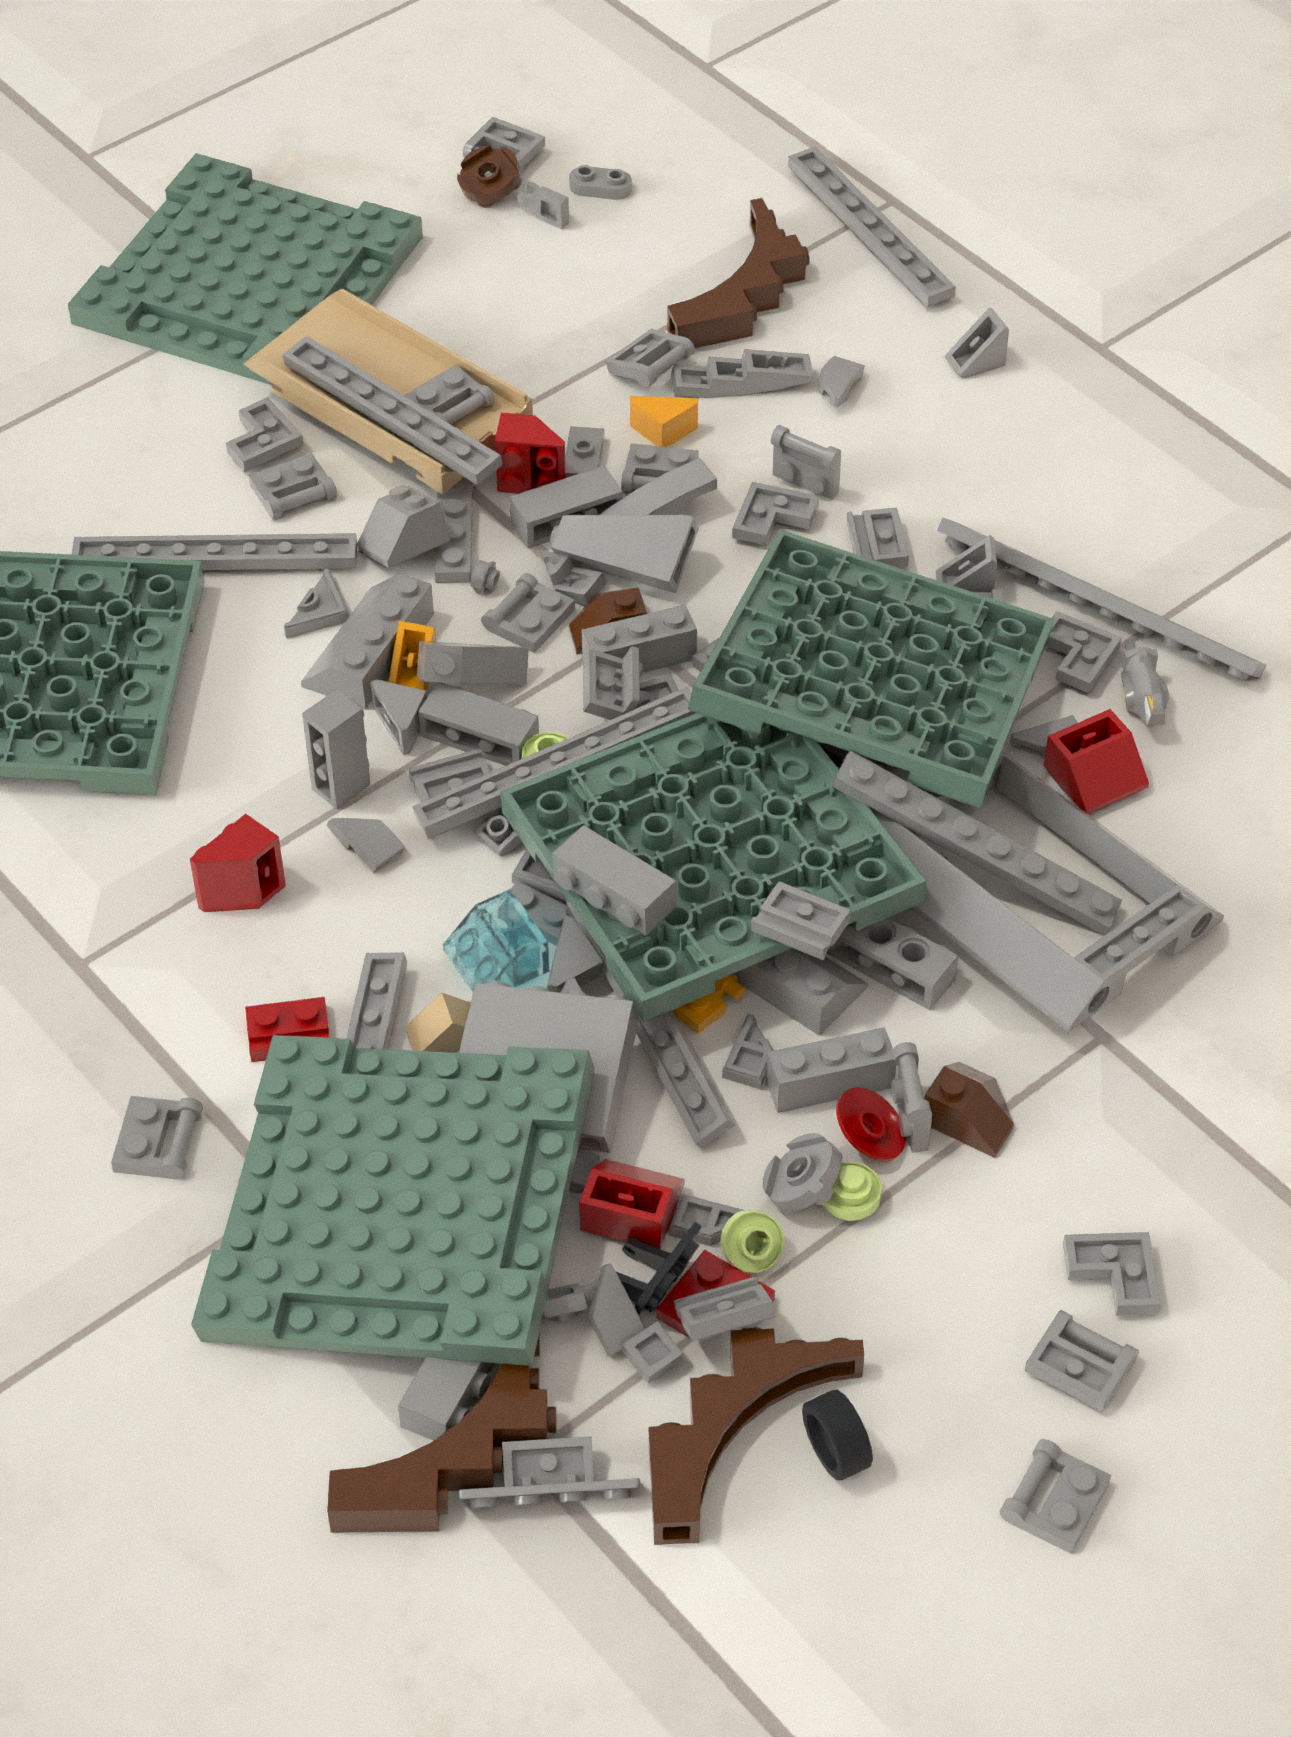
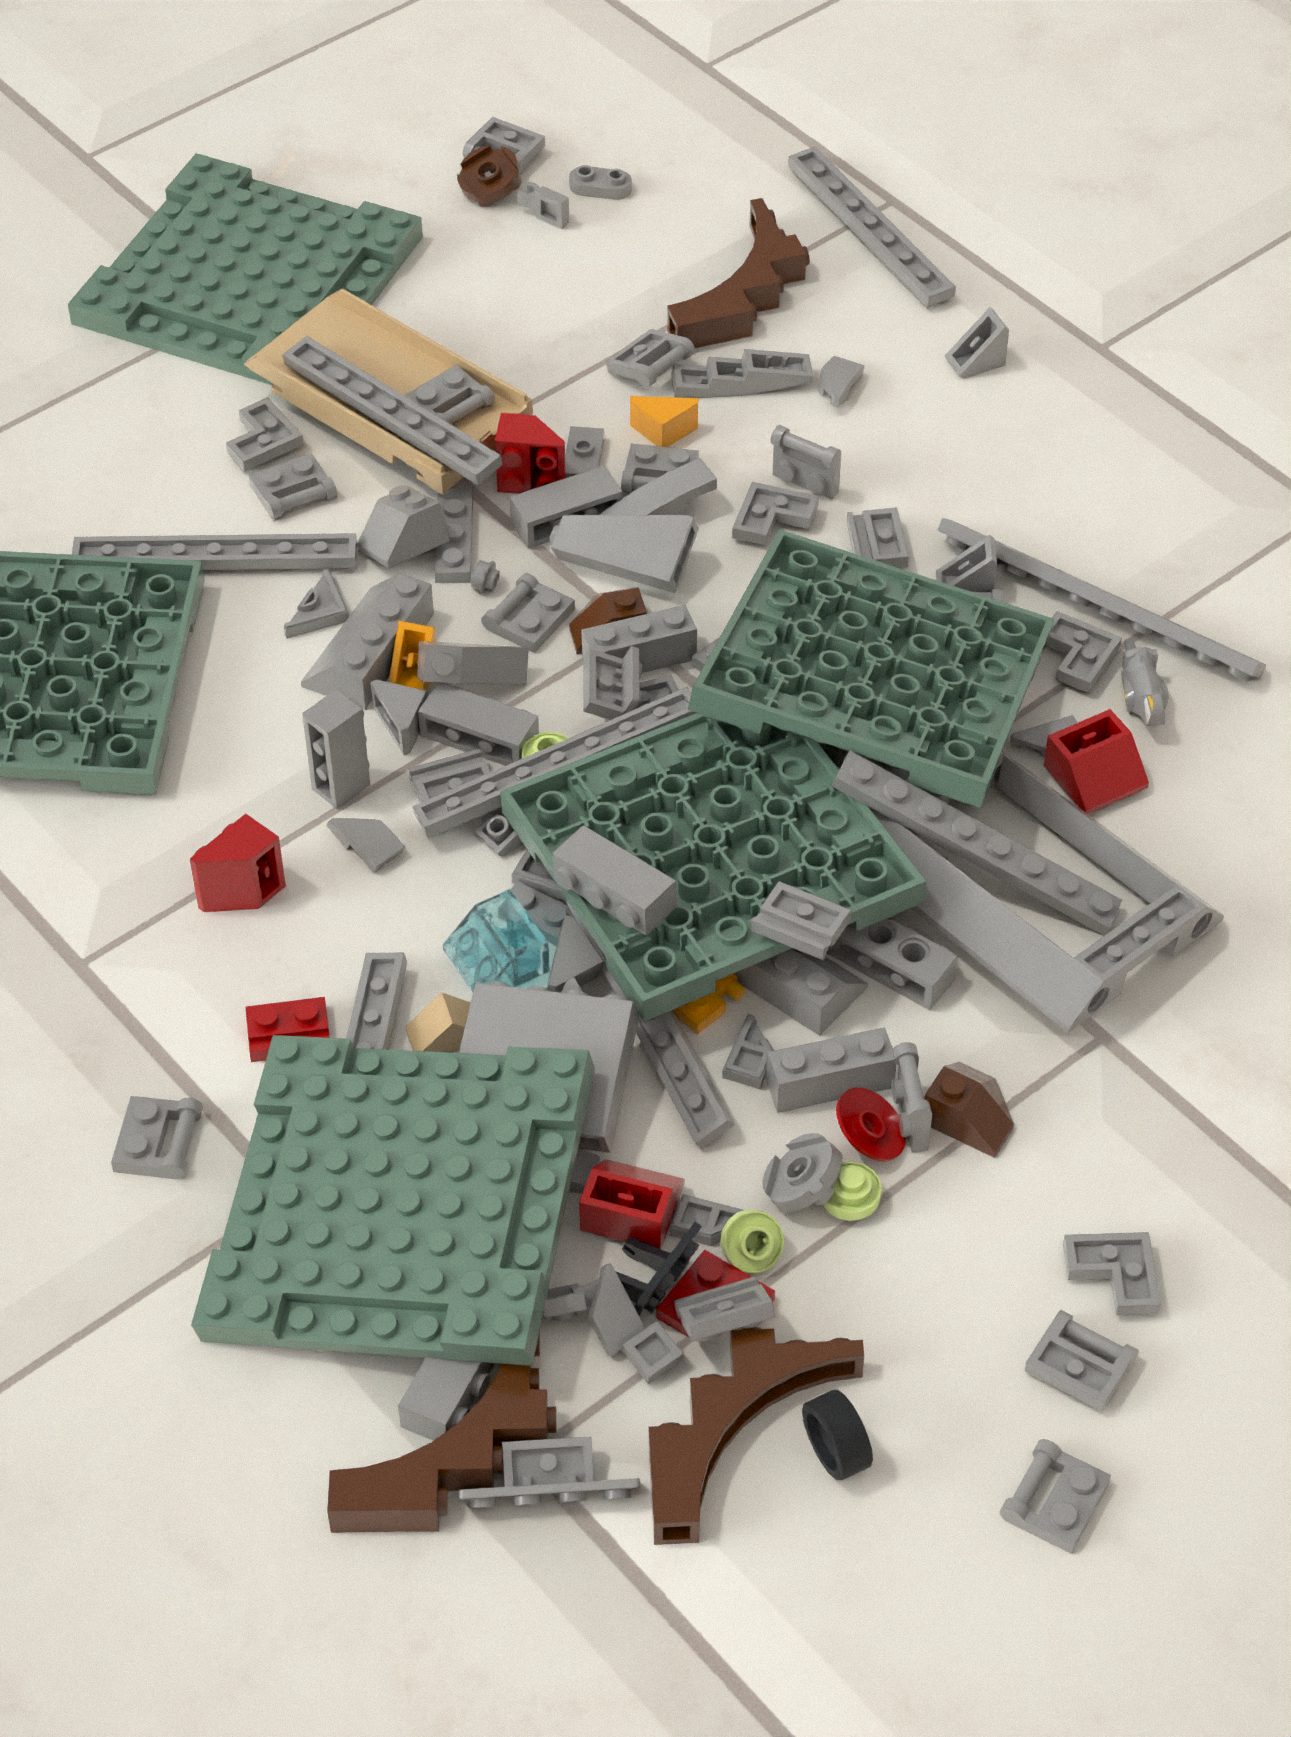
(572, 581): light grey slope -> none

